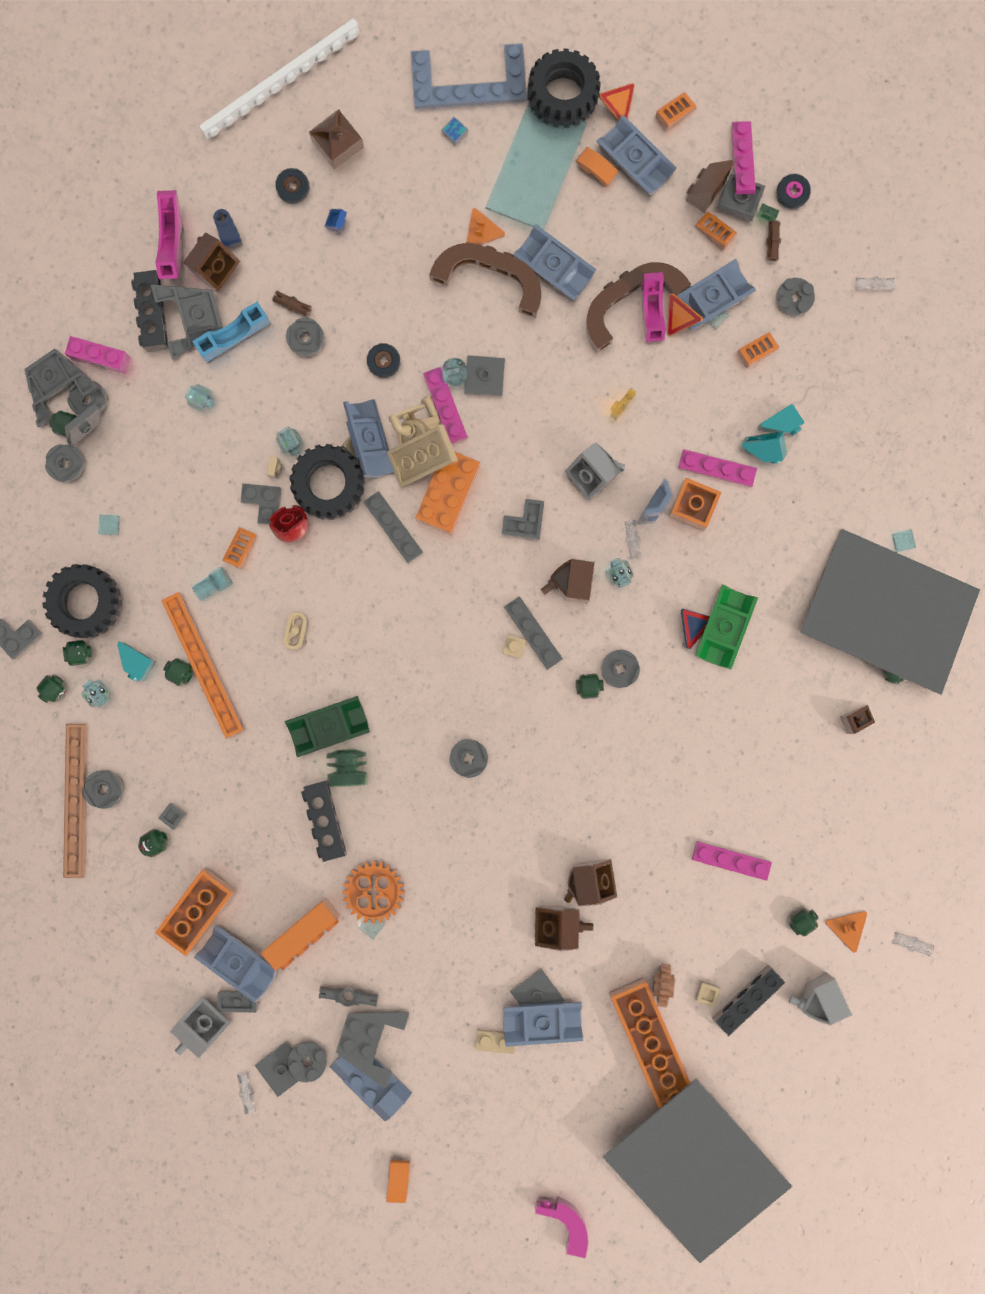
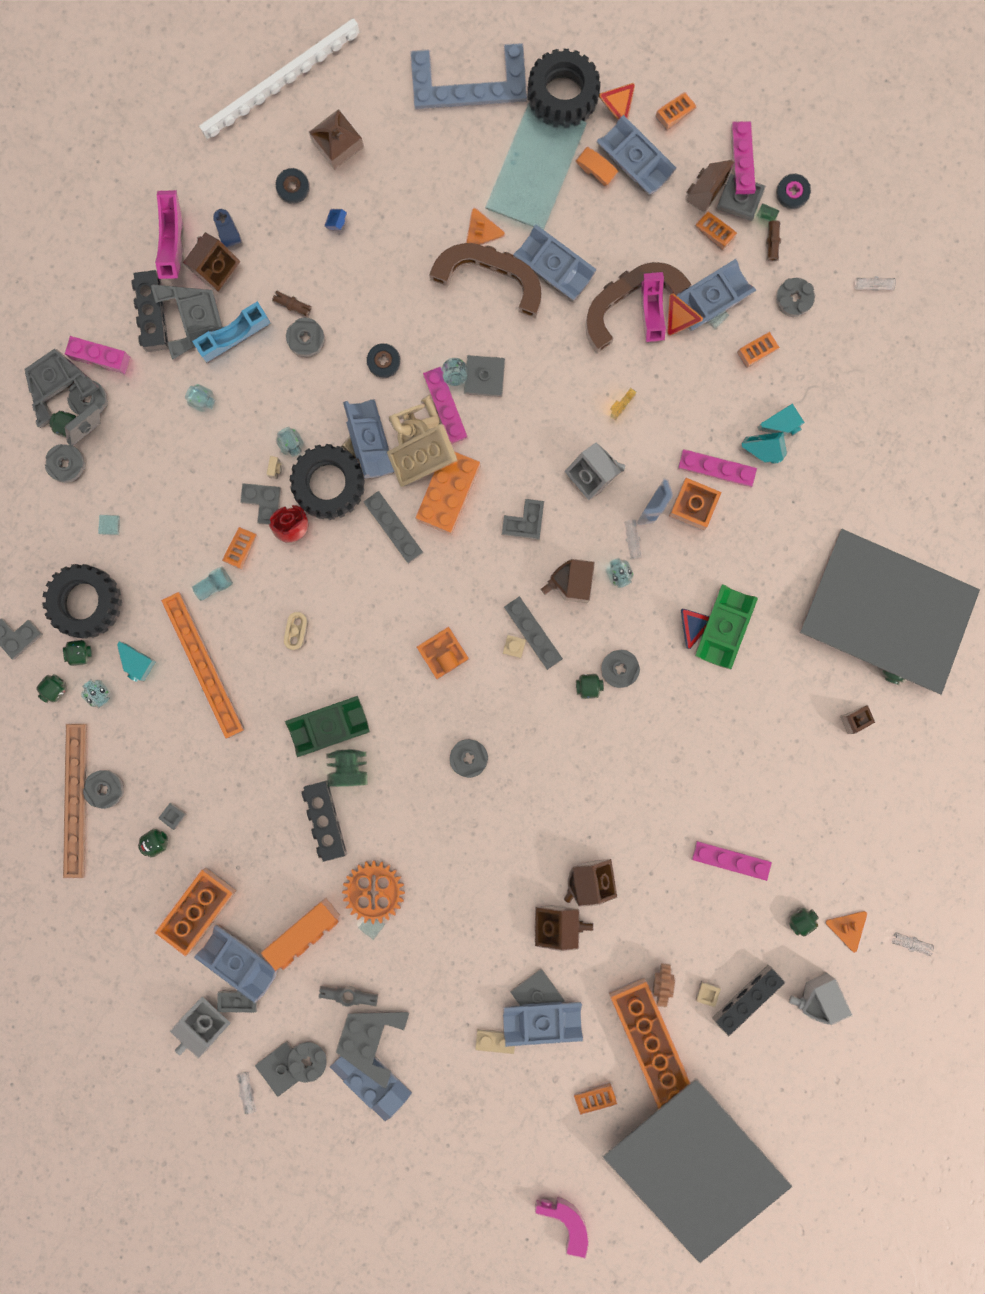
(178, 672): dark green head -> none
(397, 1181): orange slope -> none
(442, 653): none -> orange plate
(454, 130): tile -> none
(592, 1092): none -> orange slope
(903, 541): clear light blue tile -> none

